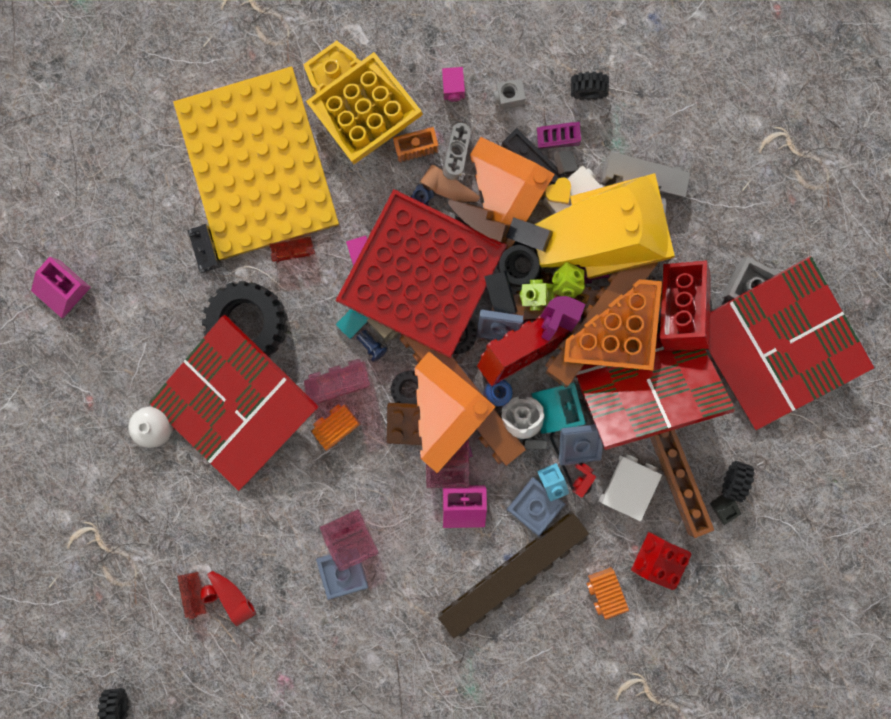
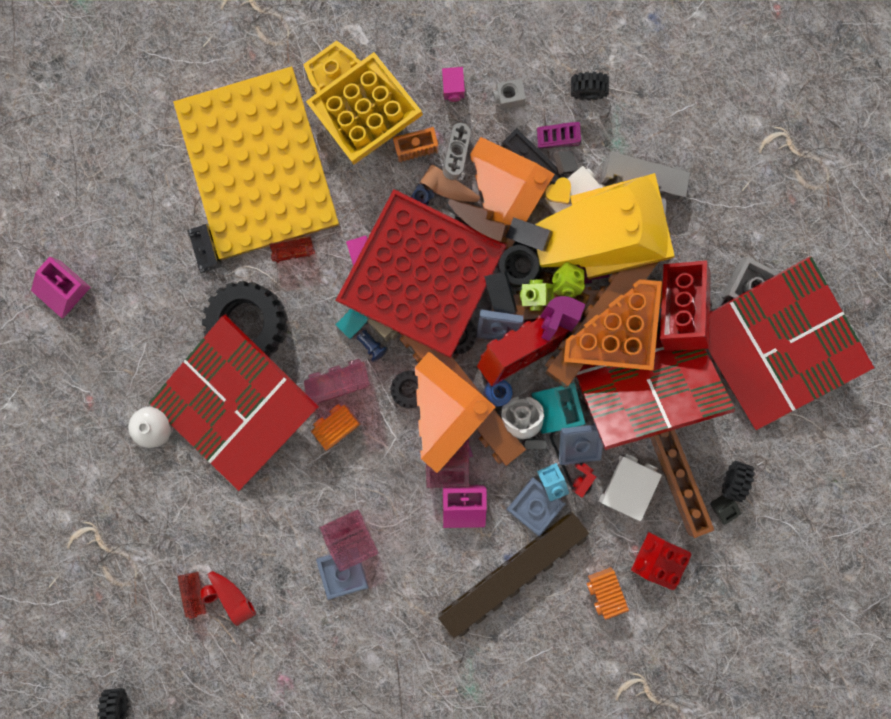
(403, 424): reddish brown plate -> none

